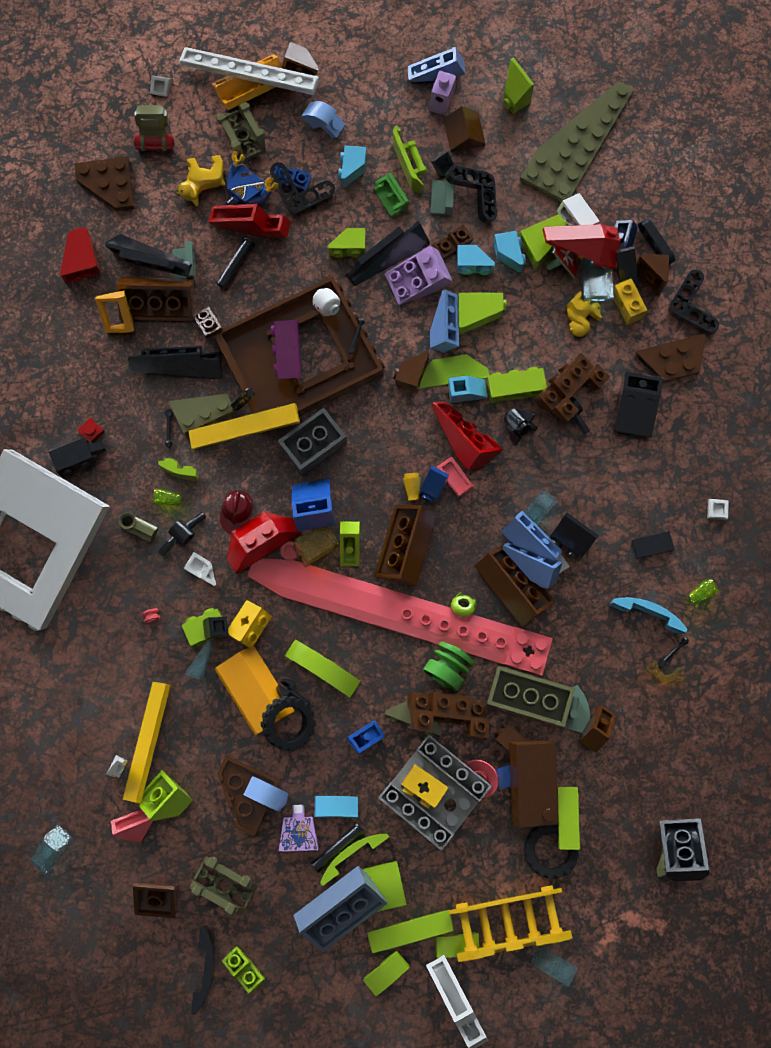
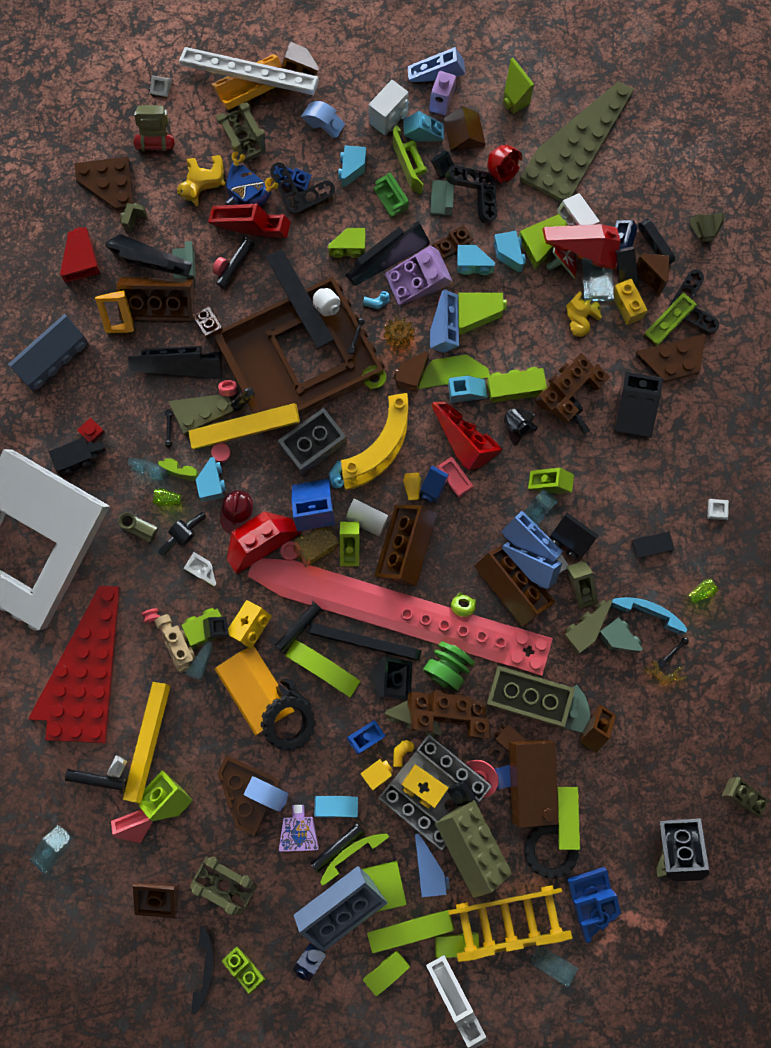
(48, 353): none -> sand blue slope
(80, 686): none -> red wing
(96, 780): none -> black pin
(129, 216): none -> olive bracket
(153, 470): none -> clear light blue slope
(175, 643): none -> tan brick
(209, 482): none -> medium azure slope
(220, 265): none -> coral tile
(221, 452): none -> coral tile
(227, 388): none -> coral tile
(286, 349): magenta wedge -> none
(298, 627): none -> black pin
(299, 299): none -> black tile
(309, 963): none -> dark blue bracket
(335, 476): none -> medium azure arm
(364, 642): none -> black beam
(369, 518): none -> white brick
(377, 303): none -> medium azure arm
(377, 774): none -> yellow brick
(382, 378): none -> lime piece
(382, 453): none -> yellow fence
(388, 107): none -> white brick
(392, 335): none -> clear yellow gear
(392, 678): none -> black slope
(400, 750): none -> yellow arm
(423, 128): none -> medium azure slope
(430, 873): none -> medium blue slope
(461, 793): none -> black plate
(473, 849): none -> olive brick
(504, 162): none -> red cylinder
(552, 480): none -> lime slope
(582, 584): none -> olive slope
(585, 633): none -> olive slope
(593, 901): none -> blue slope
(618, 637): none -> sand green slope
(670, 319): none -> lime tile
(707, 225): none -> olive brick
(744, 796): none -> olive slope

